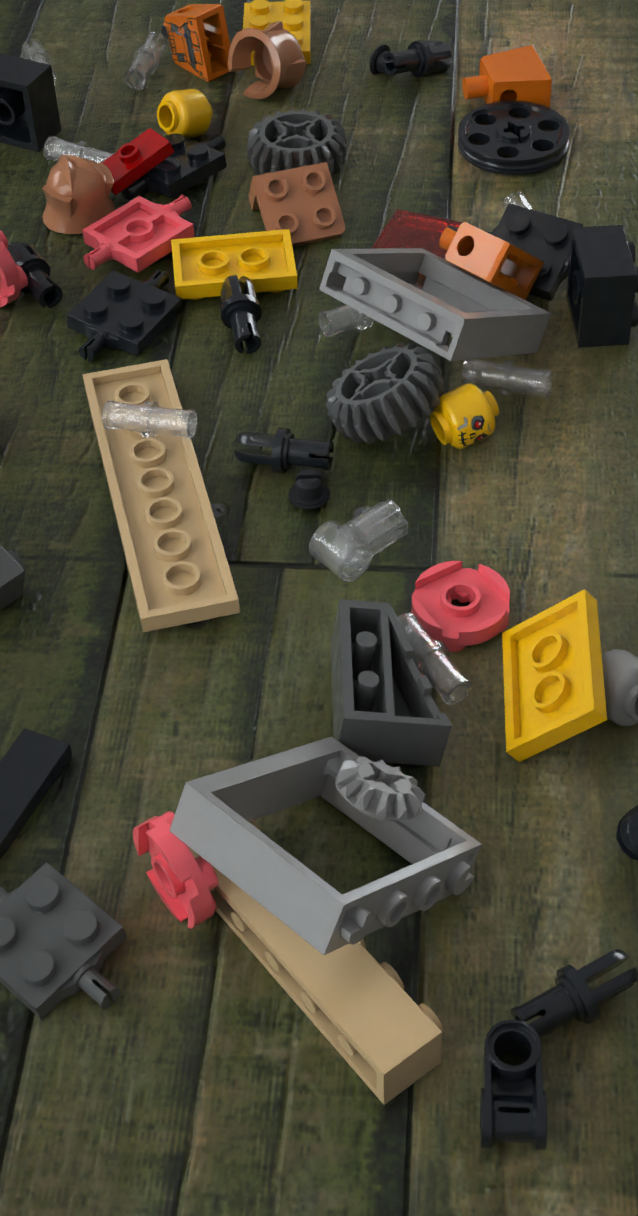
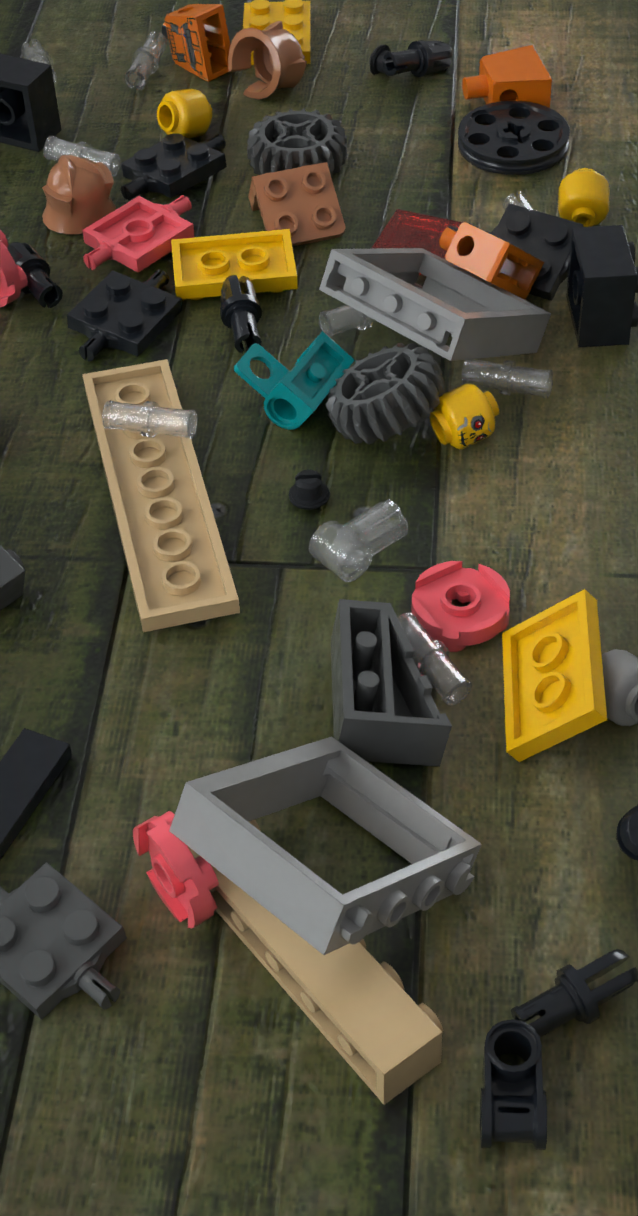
(137, 158): red plate -> none
(285, 450): black arm -> none
(298, 392): none -> teal piece
(379, 790): light grey gear -> none
(584, 196): none -> yellow head

